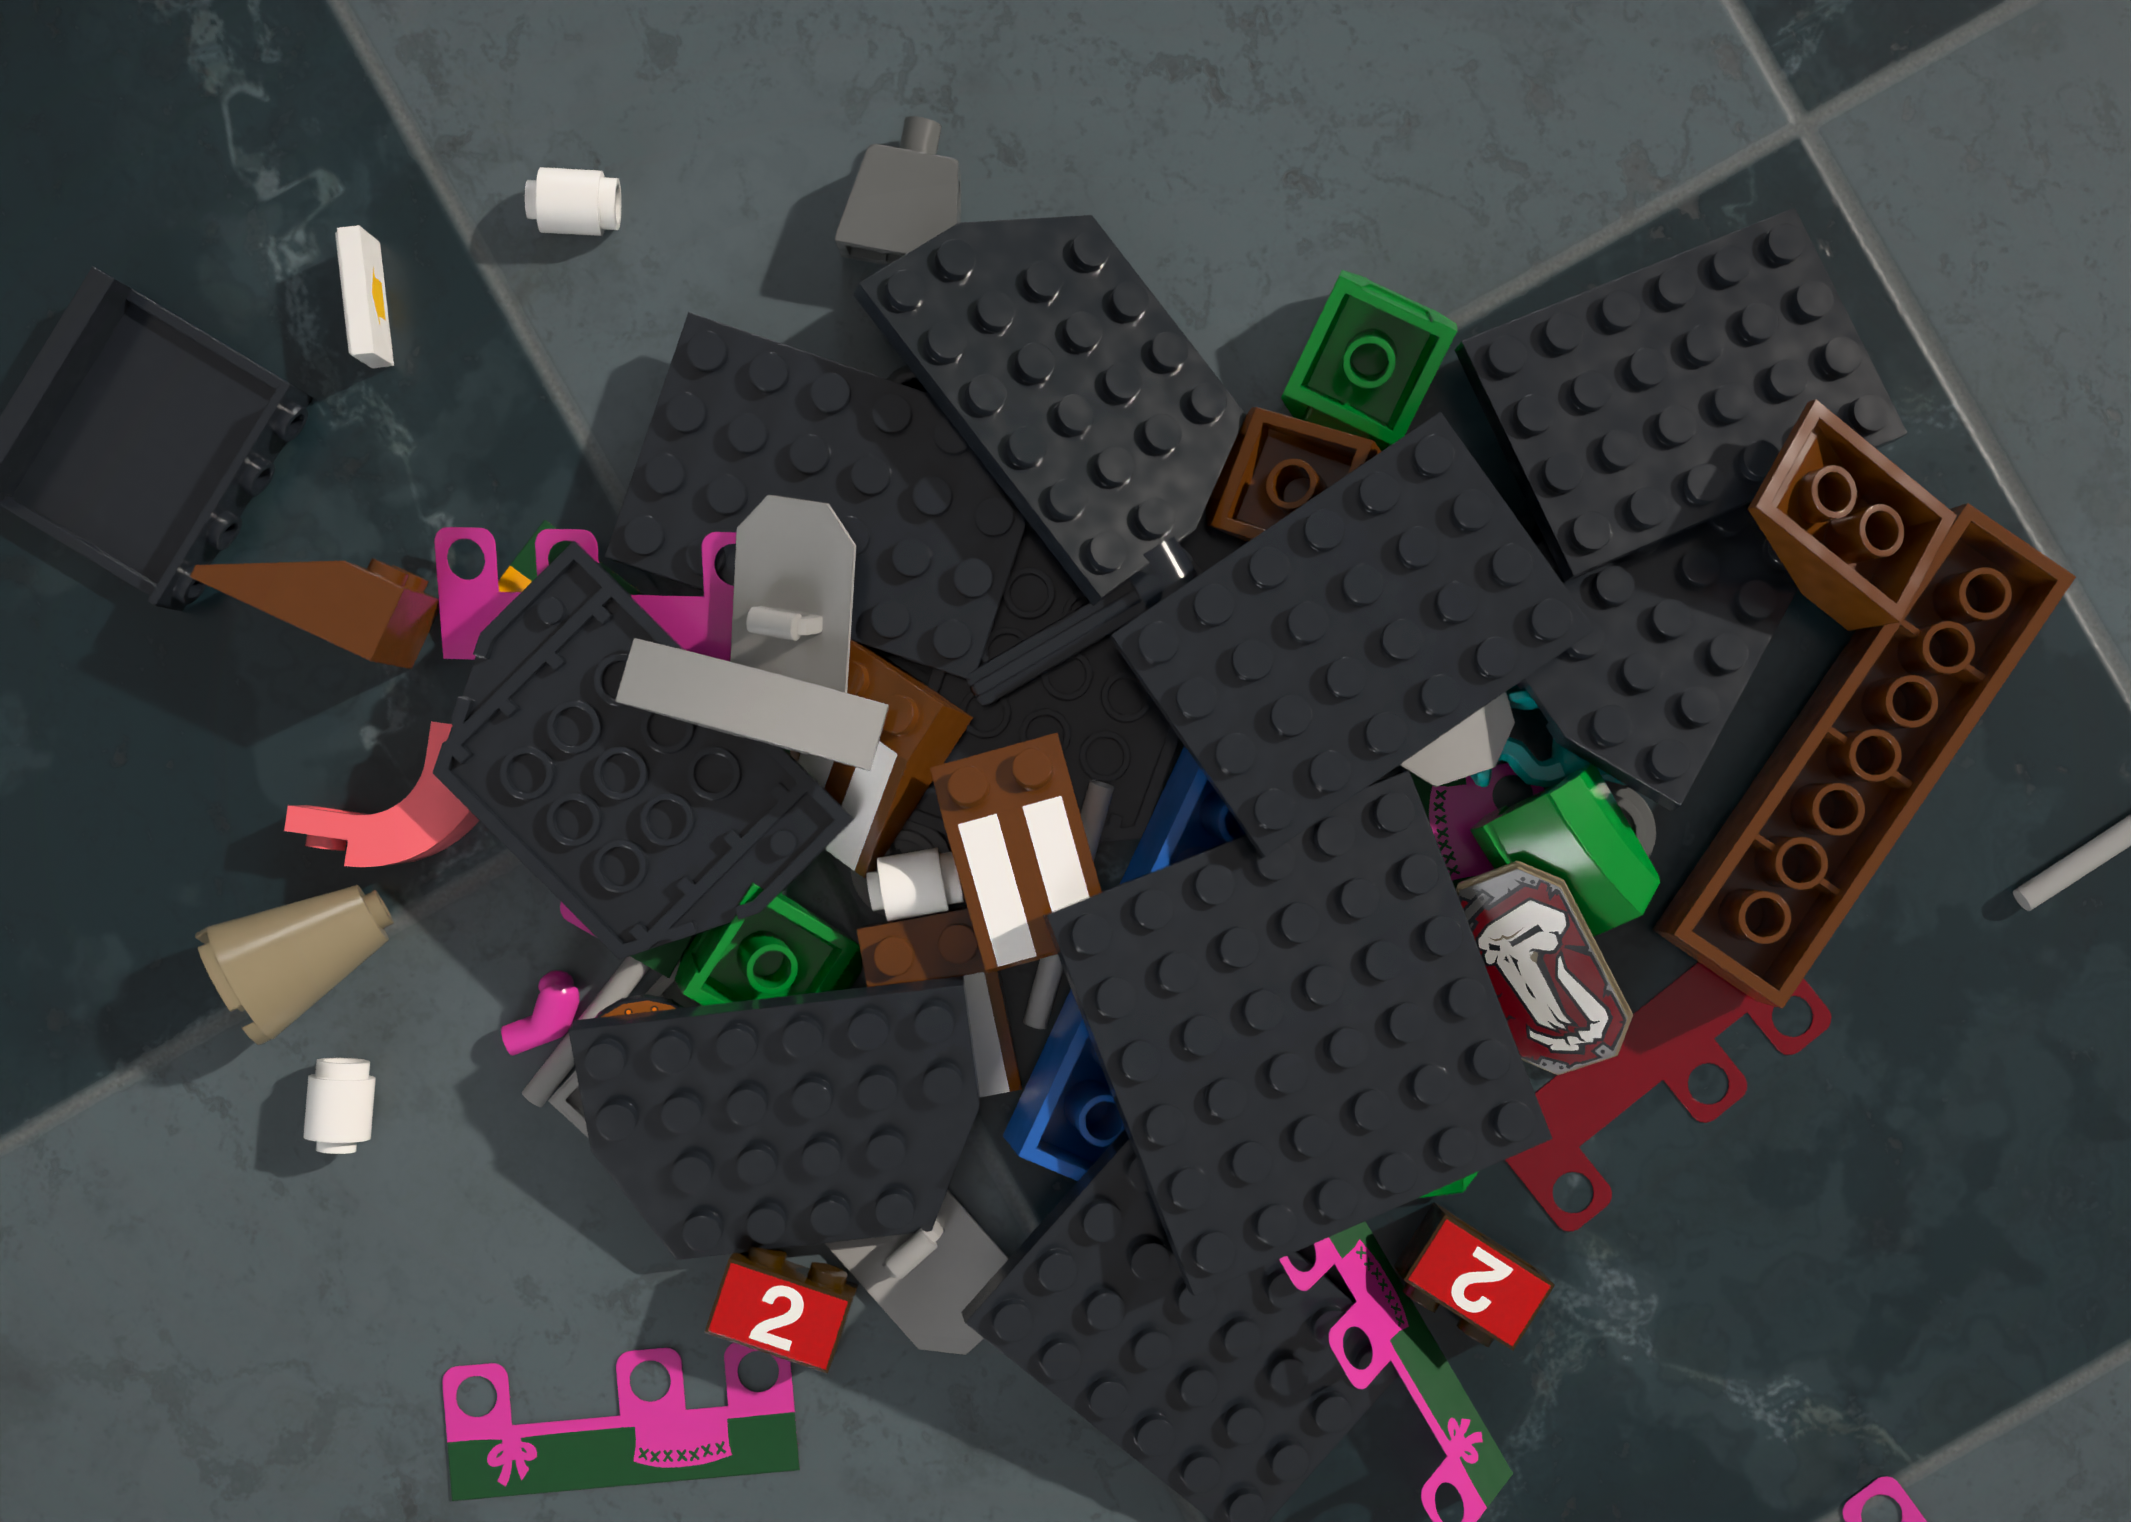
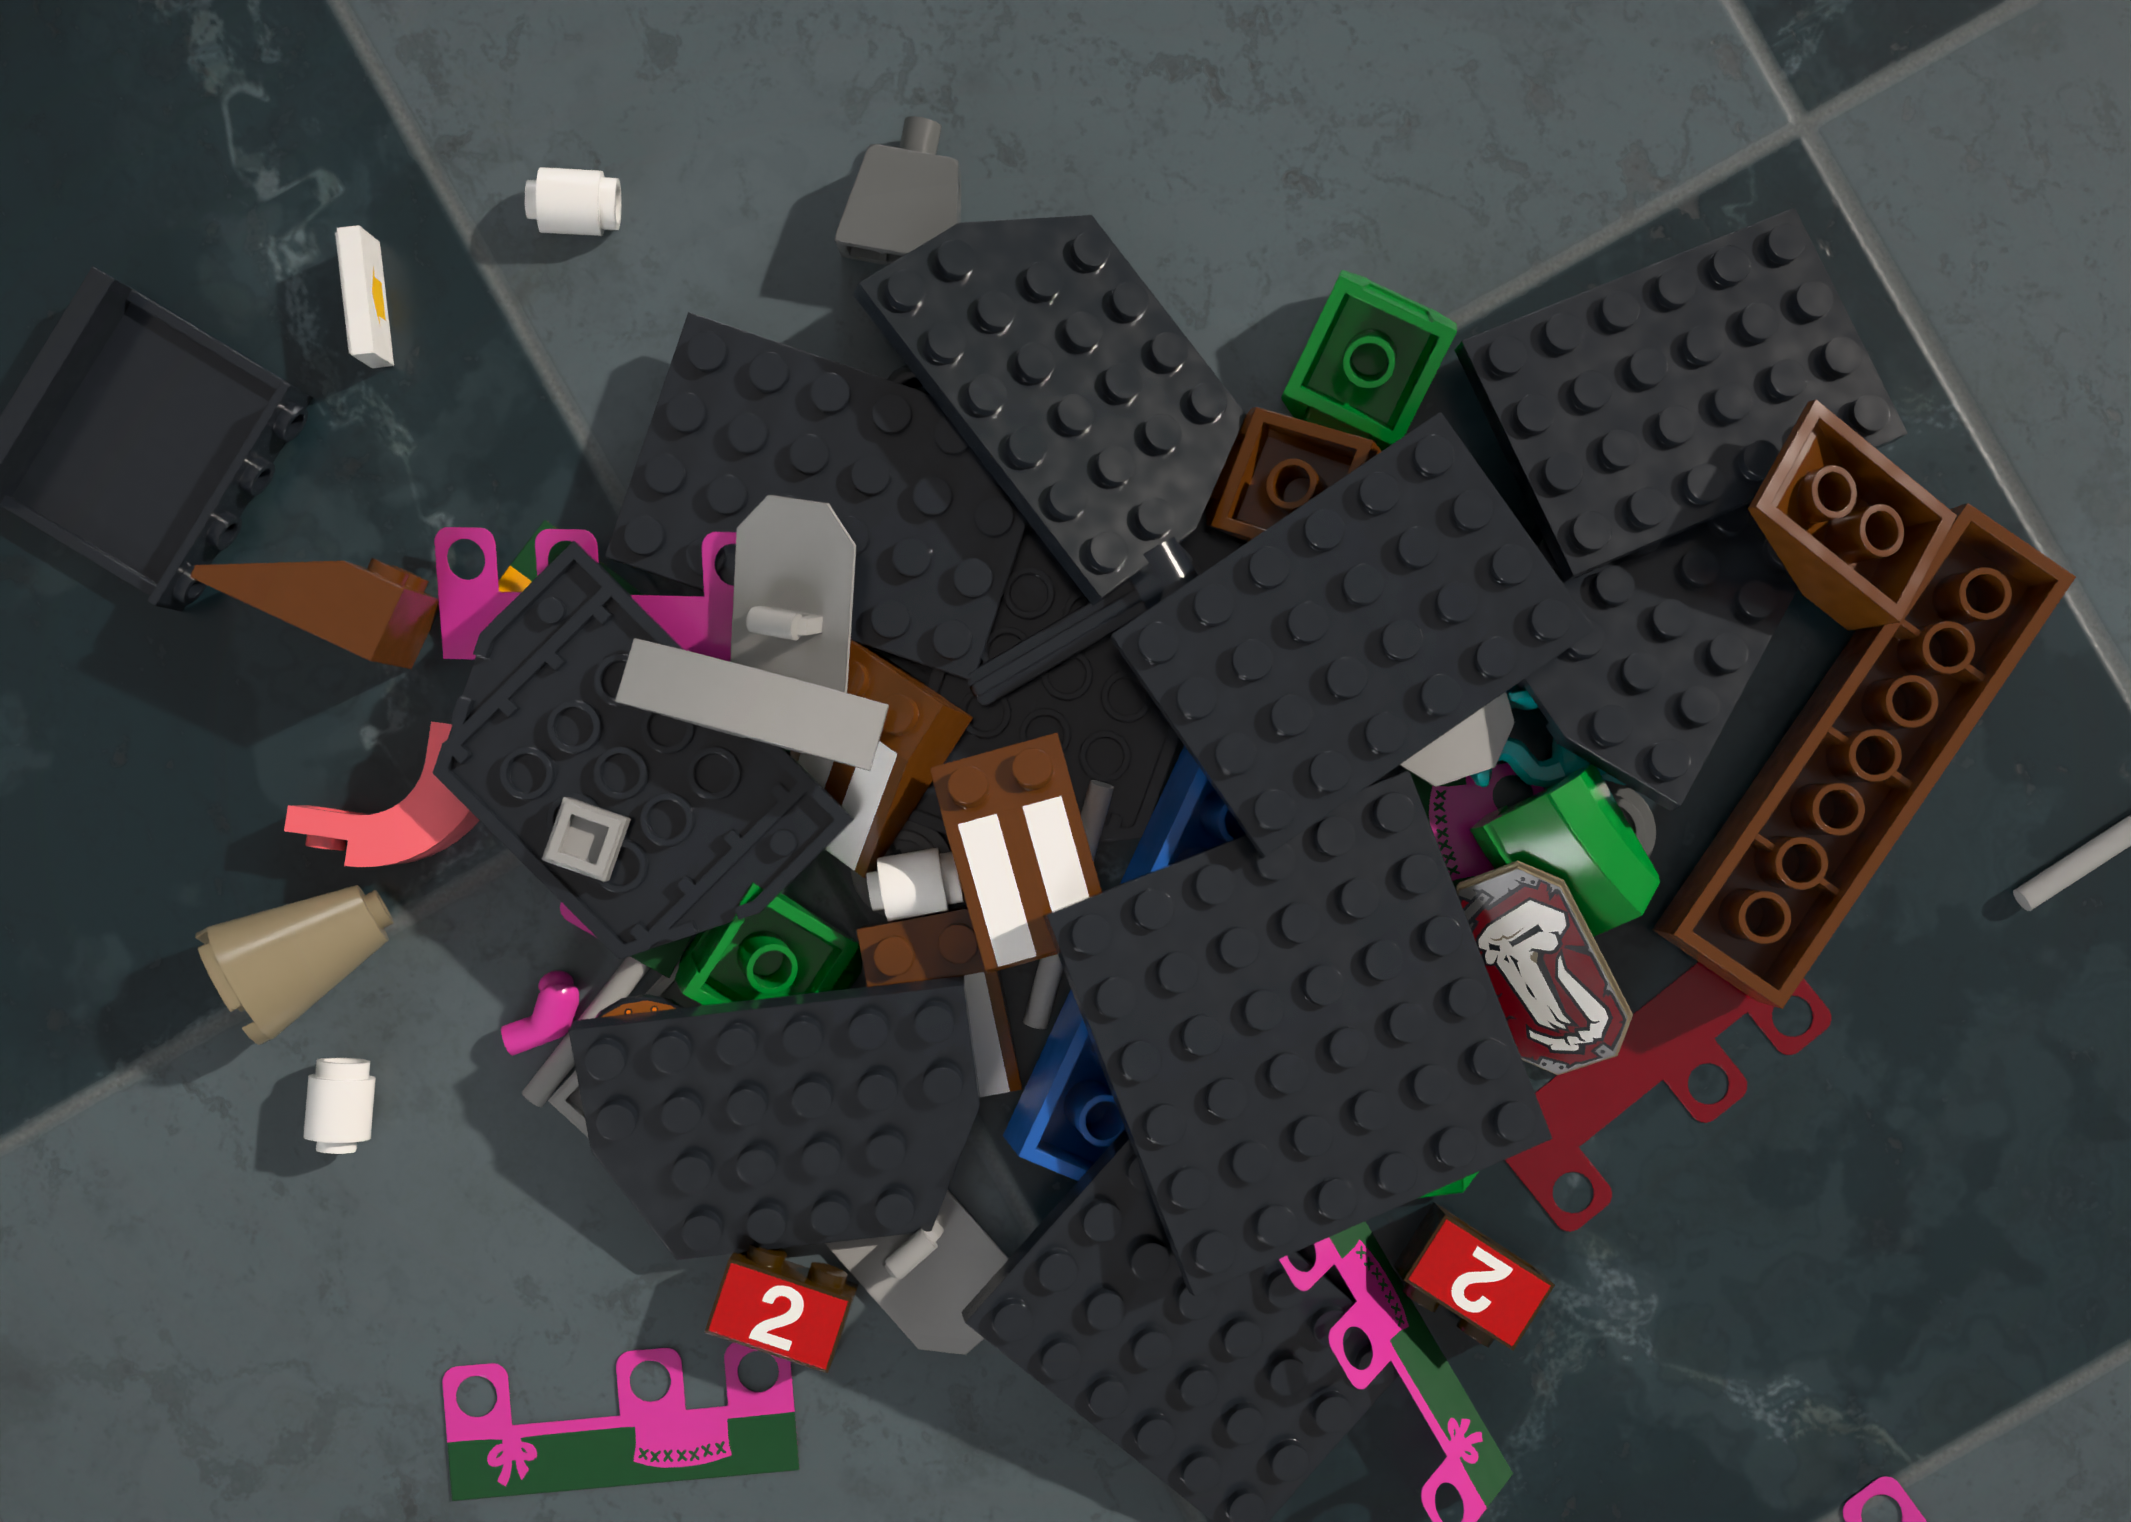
(586, 839): none -> light grey tile

